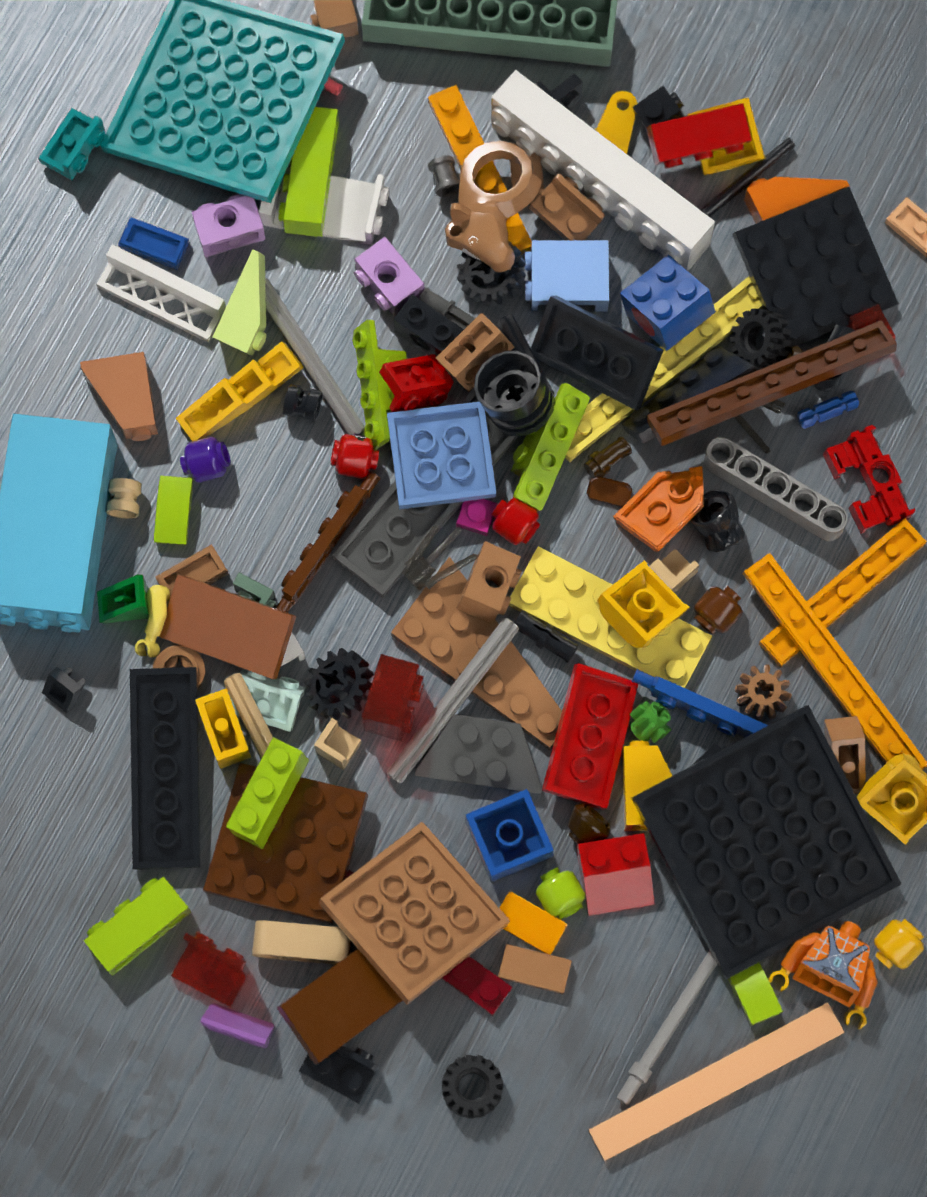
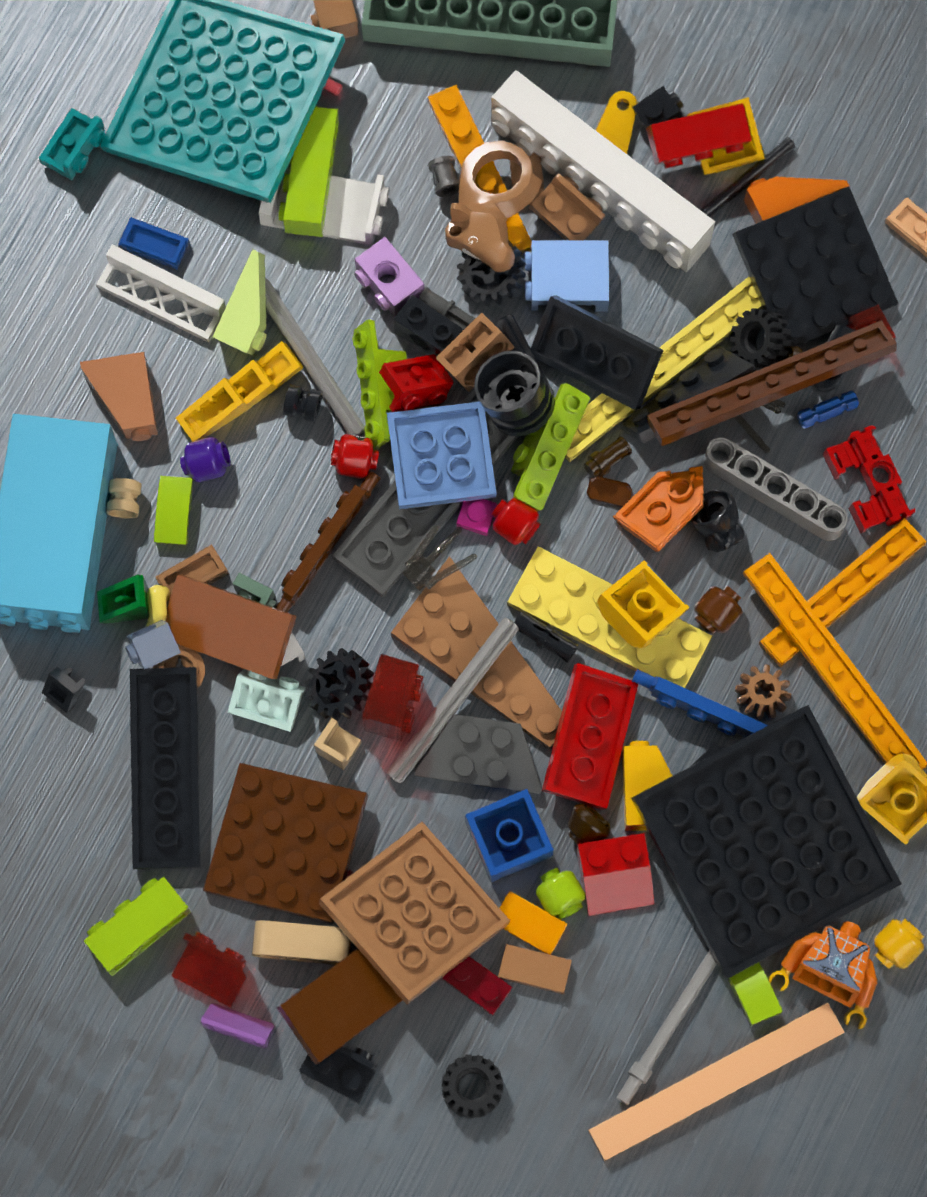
(152, 645): none -> sand blue brick
(223, 728): yellow slope -> none
(244, 231): lavender brick -> none
(249, 712): tan axle -> none
(267, 793): lime brick -> none
(480, 598): medium nougat brick -> none
(567, 93): black bracket -> none
(650, 721): bright green gear -> none
(667, 302): blue brick -> none
(674, 570): tan panel -> none
(848, 746): medium nougat slope -> none

